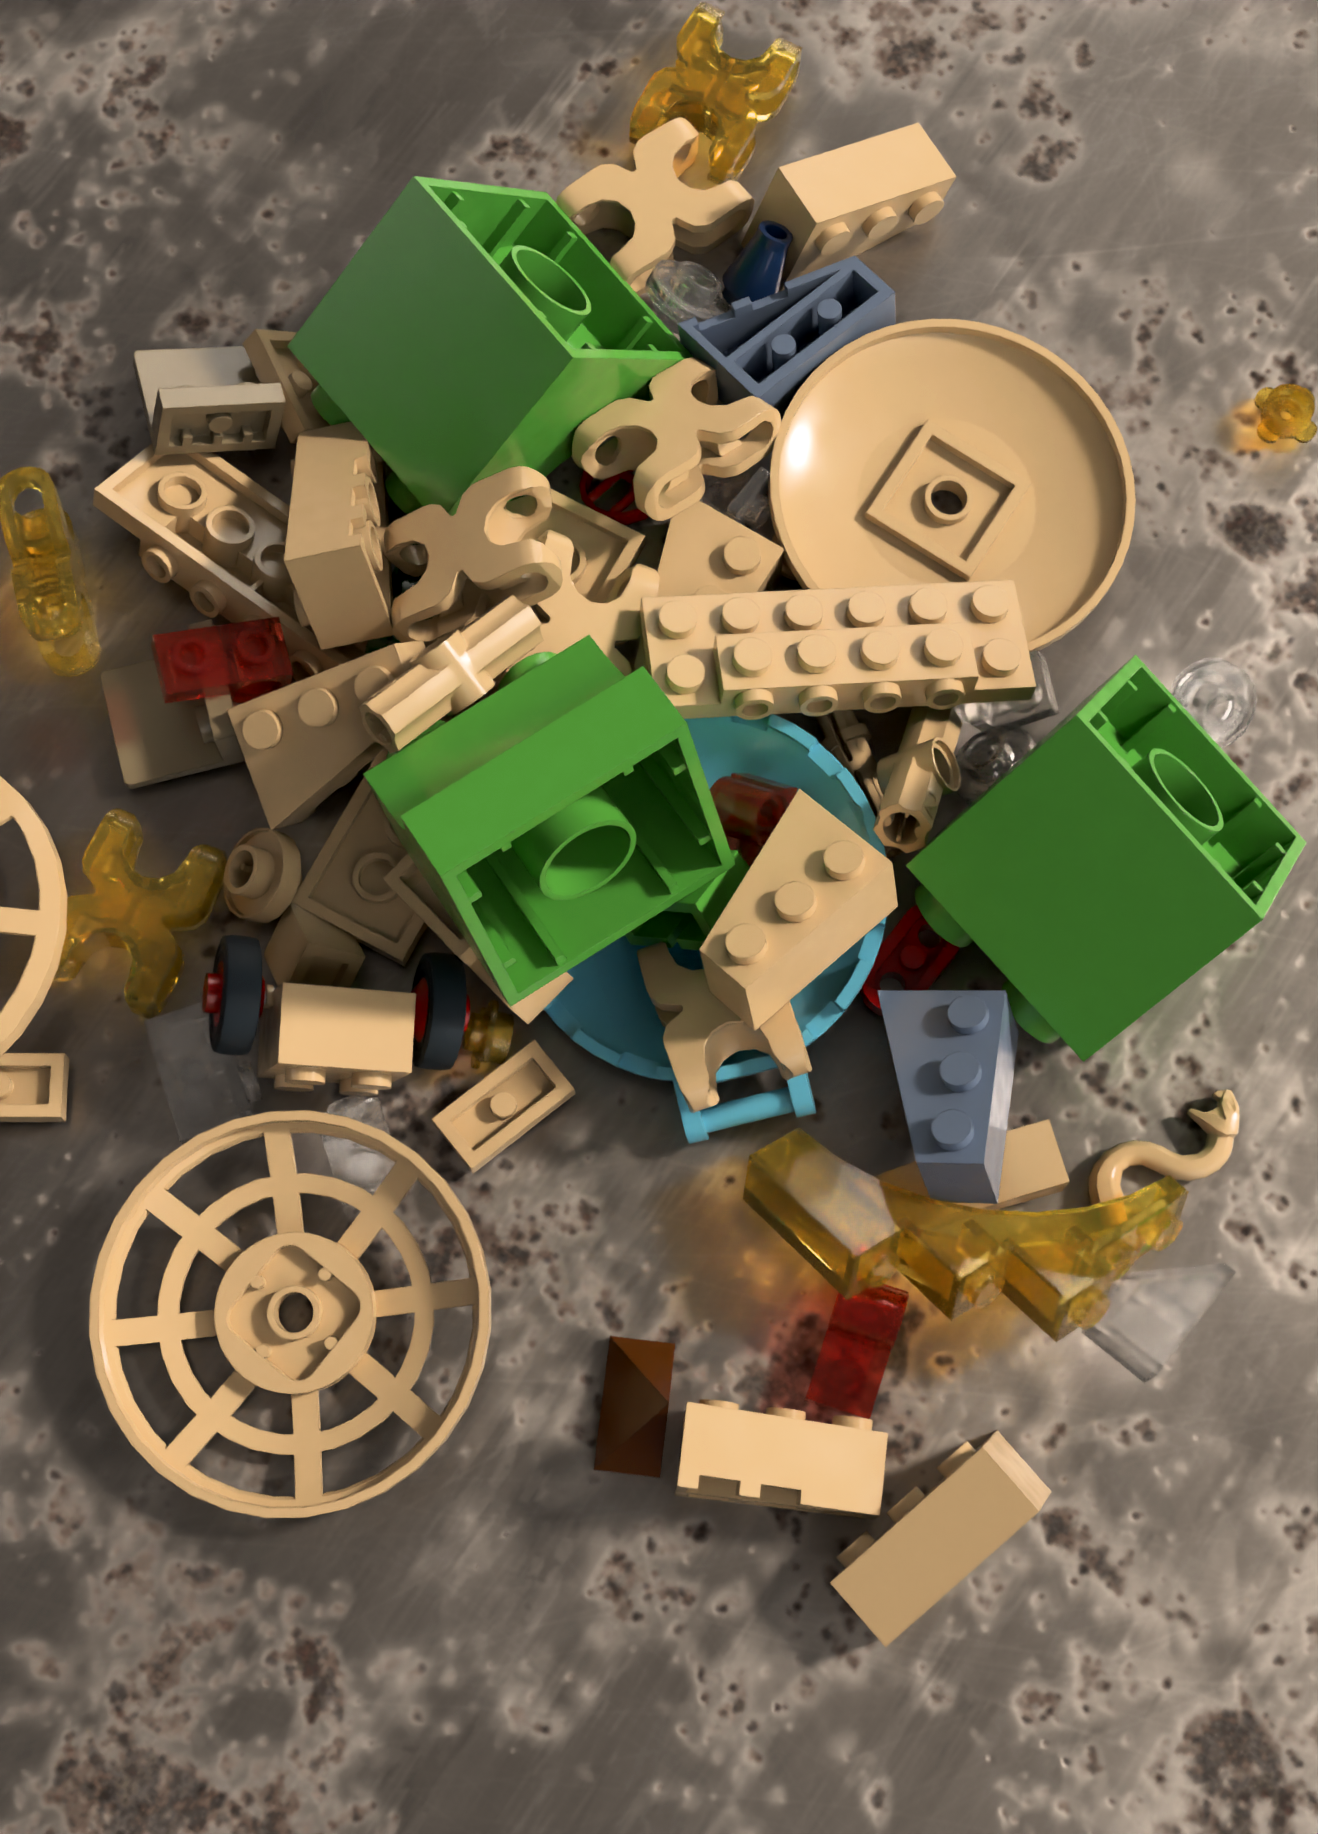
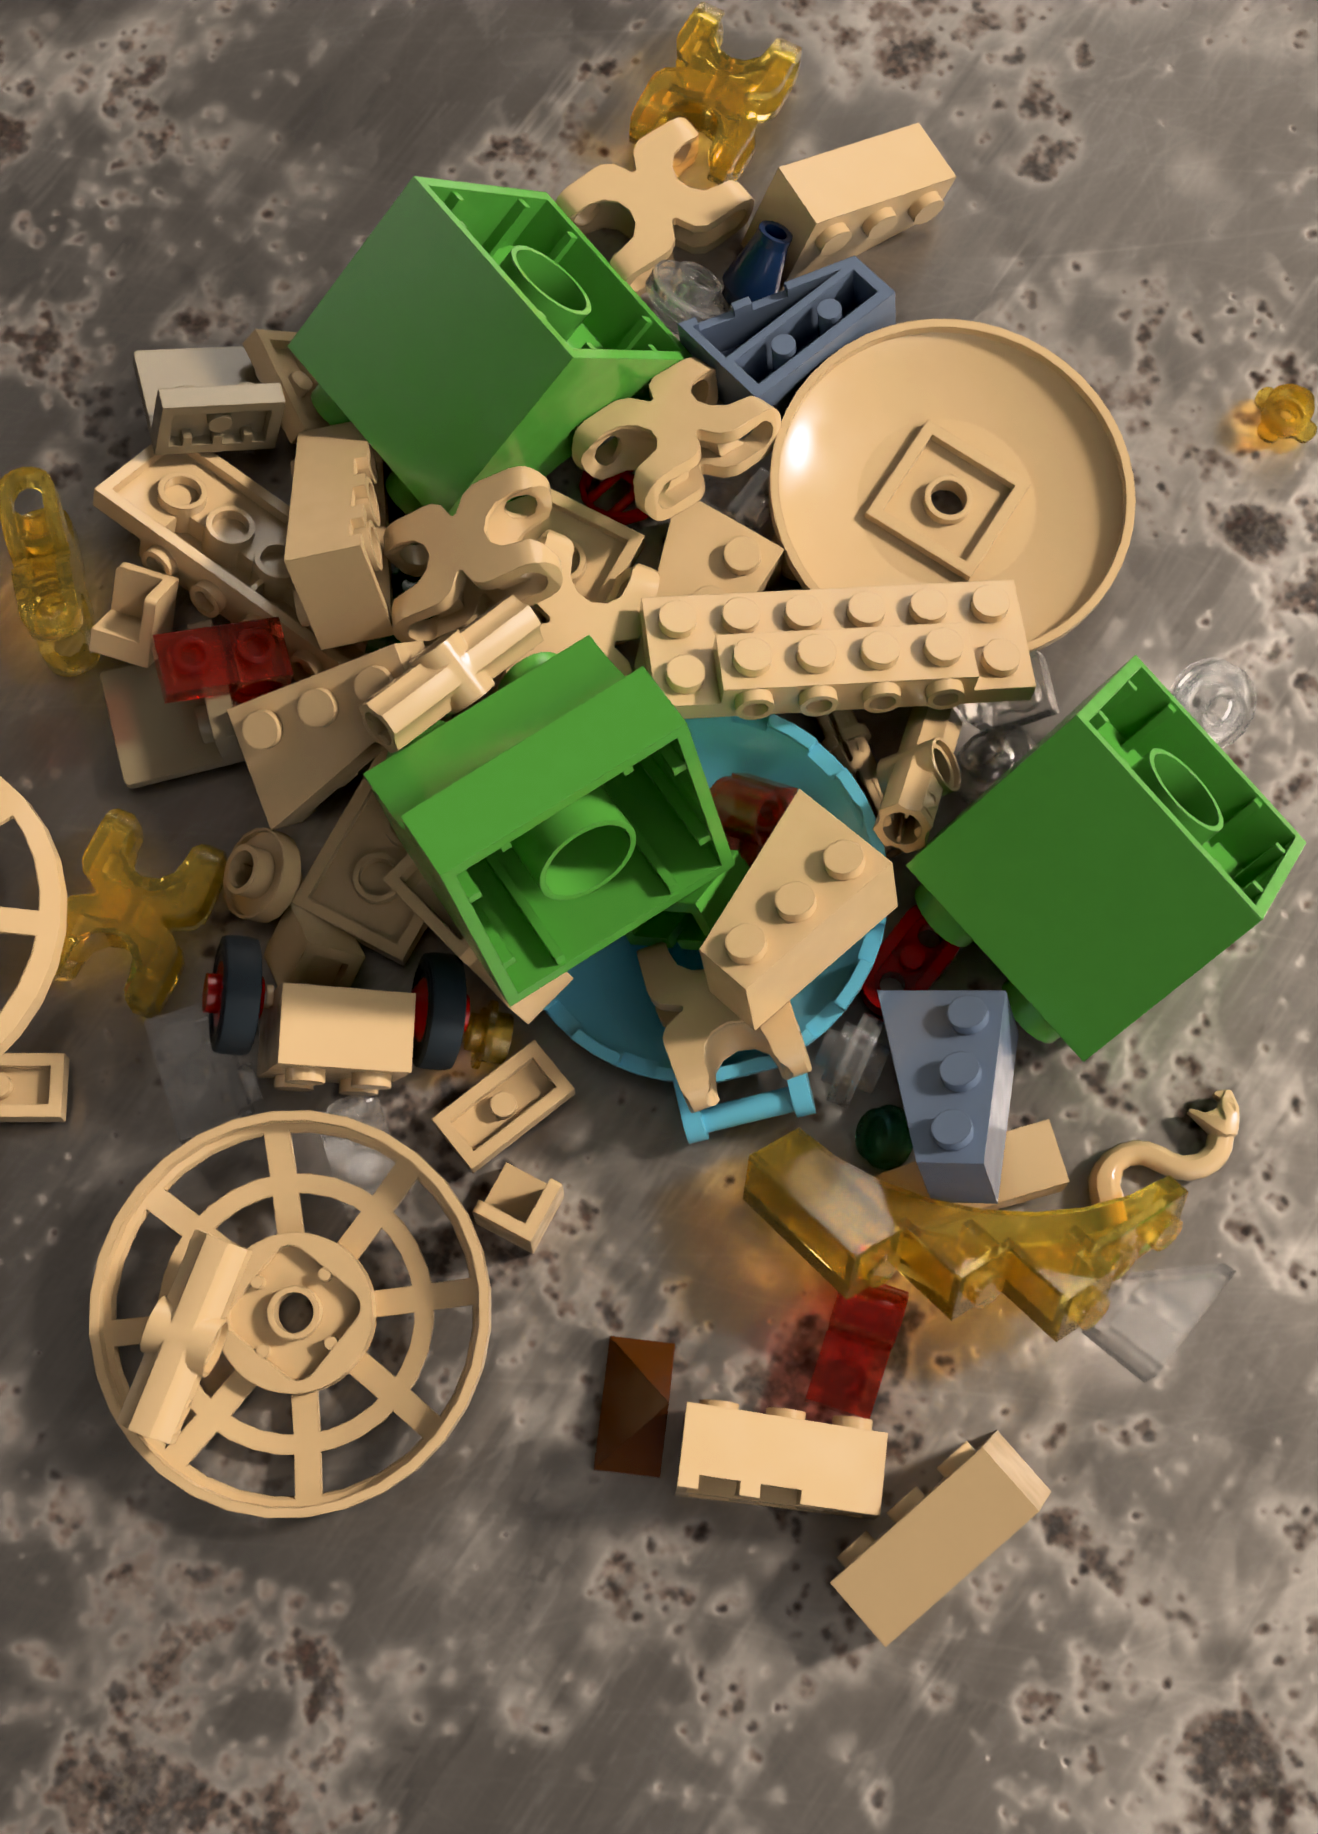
(140, 608): none -> tan panel
(184, 1337): none -> tan piece
(519, 1207): none -> tan panel
(852, 1059): none -> clear plate
(884, 1137): none -> clear green plate

